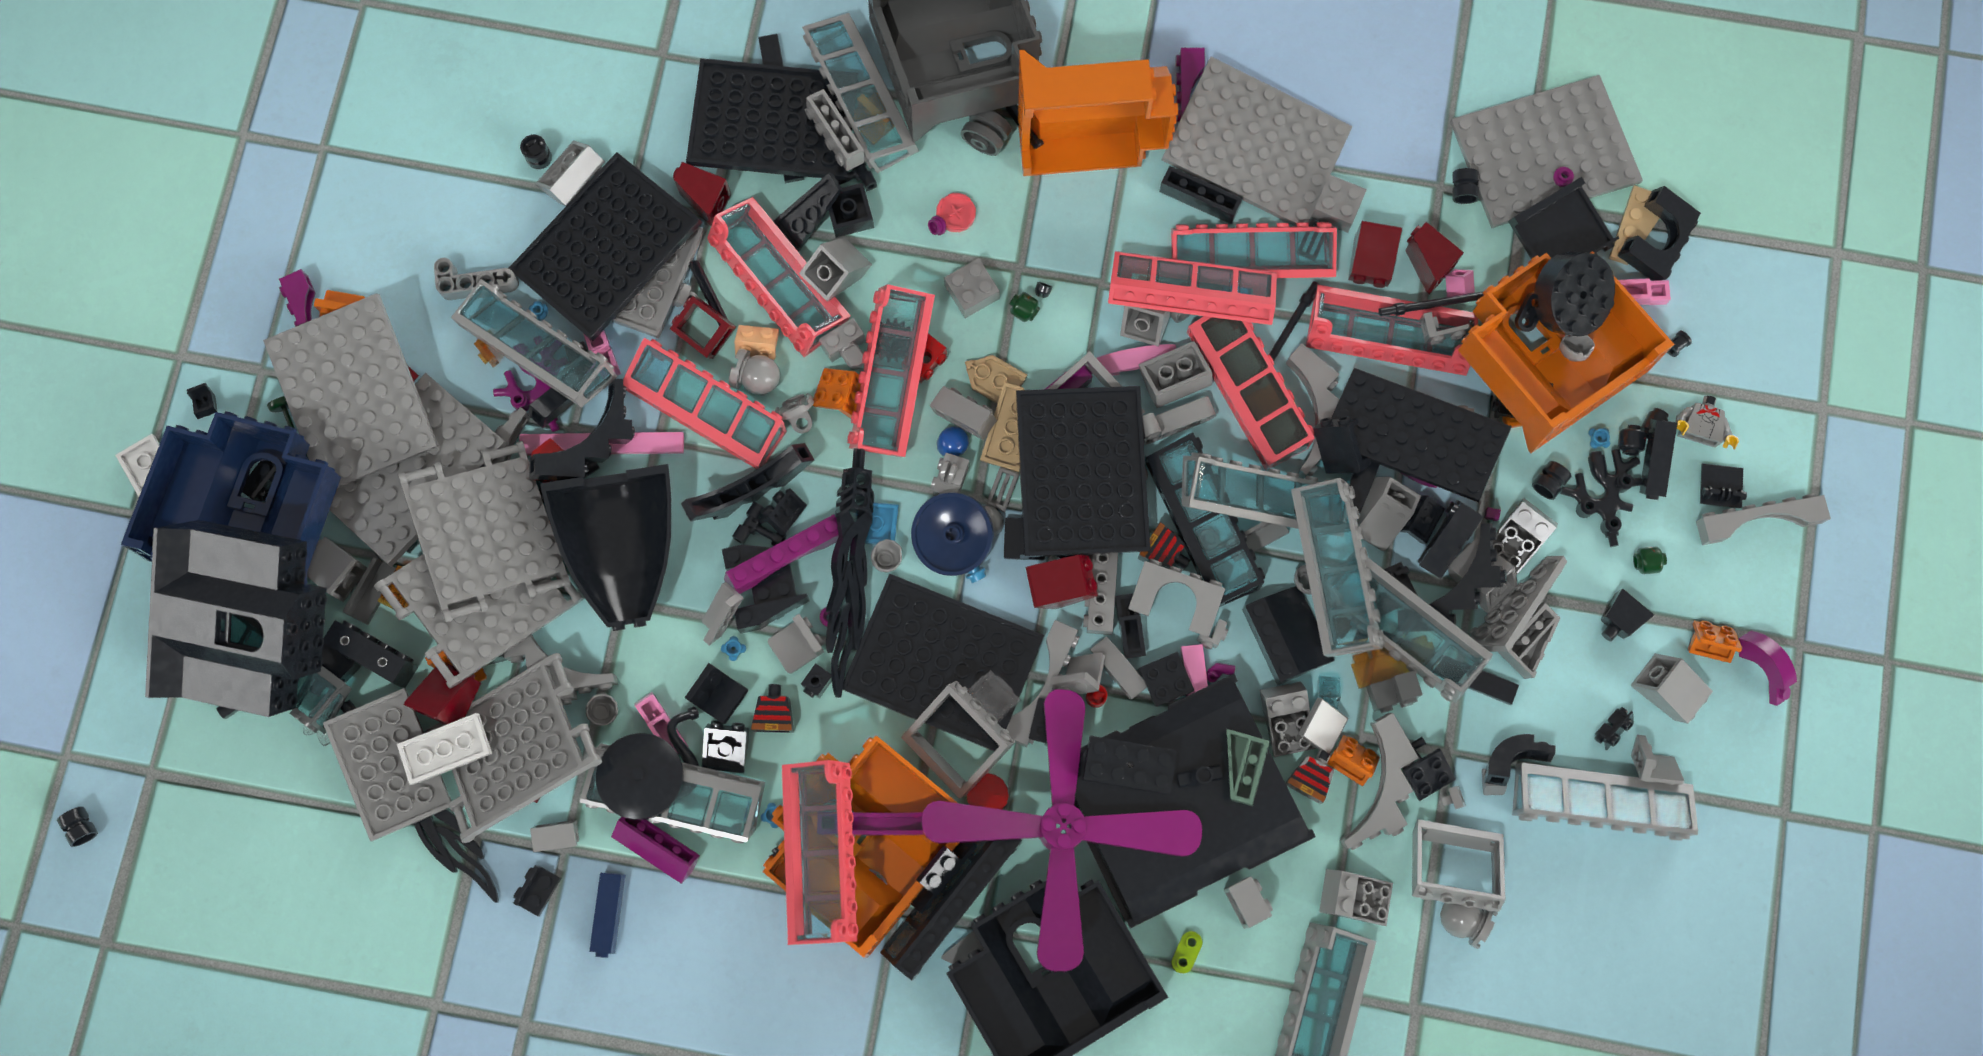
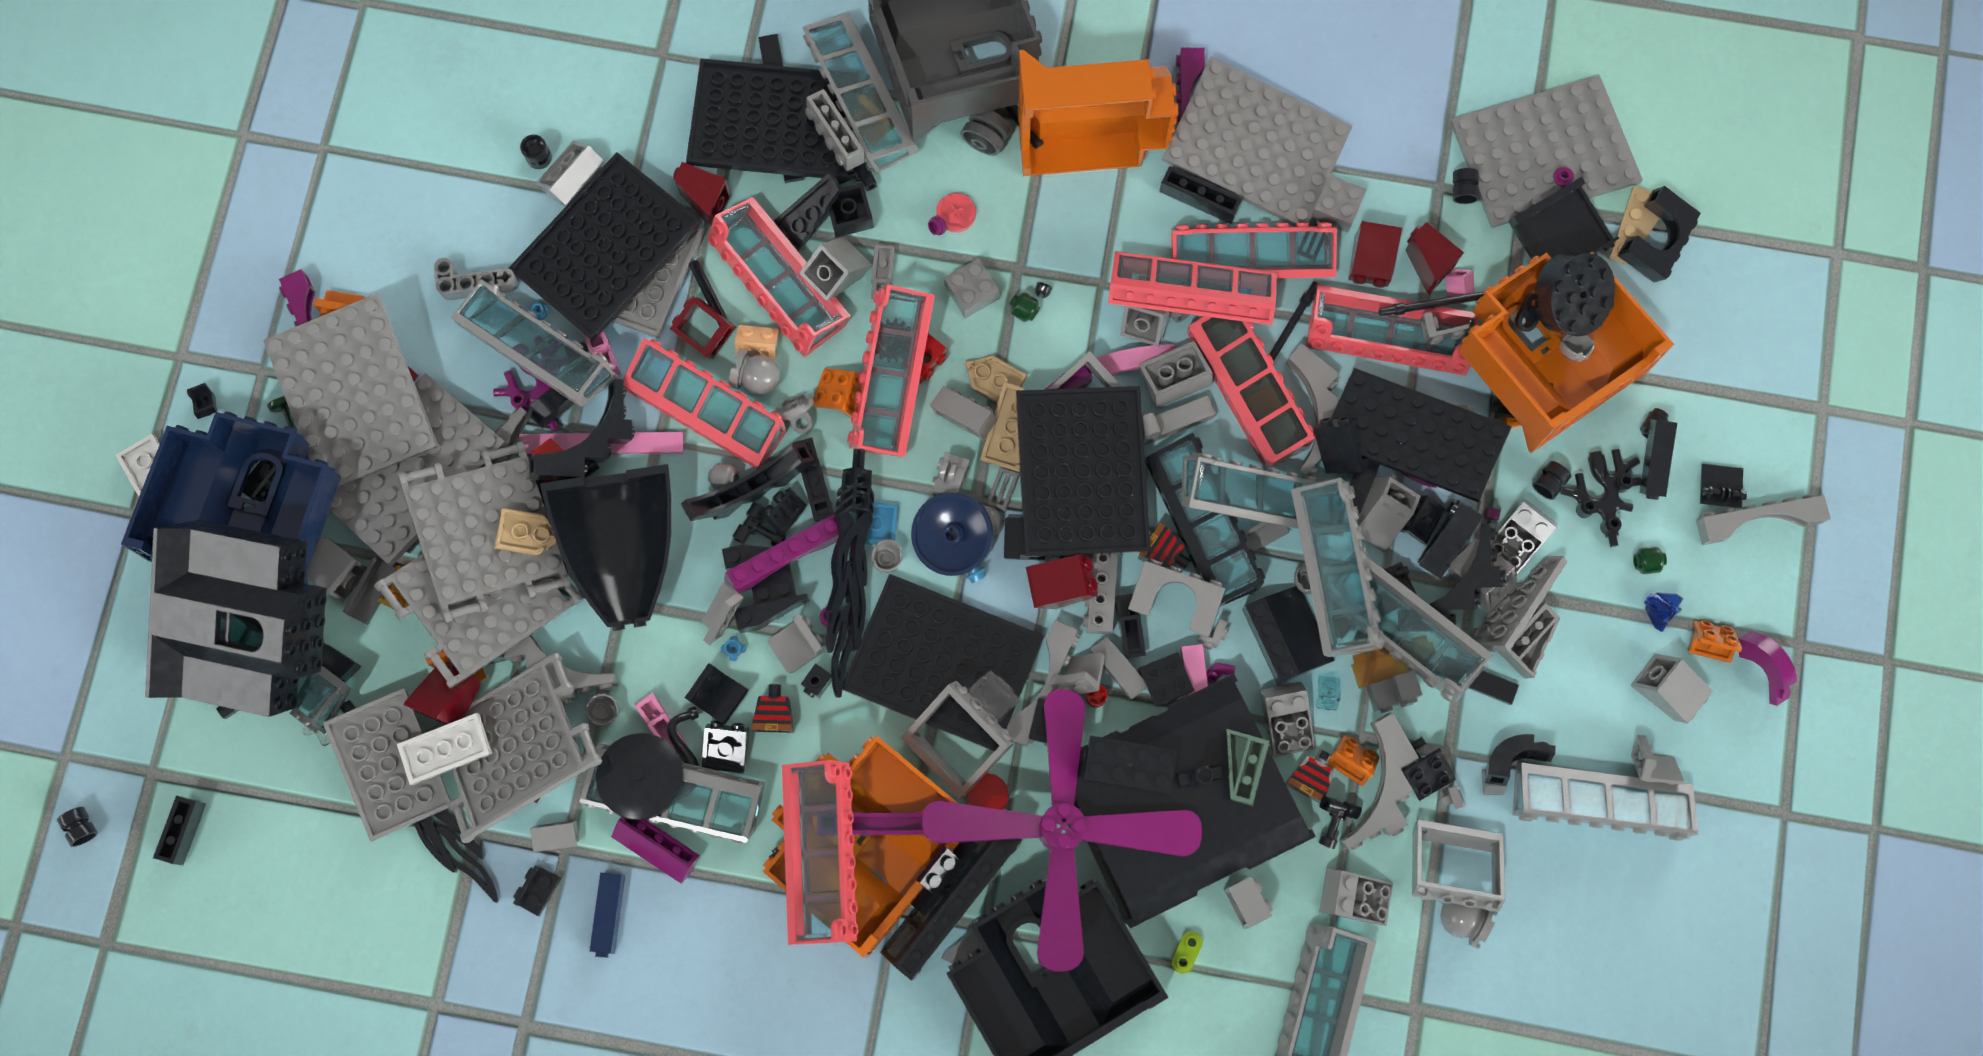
(179, 830): none -> black brick
(370, 653): black piece -> none
(485, 354): clear orange bracket -> none
(524, 532): none -> tan tile
(683, 293): light grey tile -> none
(722, 475): none -> light grey head
(766, 816): dark azure plate -> none
(815, 485): none -> black slope
(845, 343): light grey brick -> none
(882, 266): none -> light grey hinge
(953, 441): blue hair -> none
(1323, 726): white tile -> none
(1339, 812): none -> black bar
(1603, 433): dark azure plate -> none
(1611, 735): black hinge -> none
(1624, 616): black torso -> none
(1632, 440): black head -> none
(1647, 291): bright pink slope -> none
(1662, 608): none -> clear blue brick
(1680, 340): black bush -> none
(1705, 424): light grey torso -> none

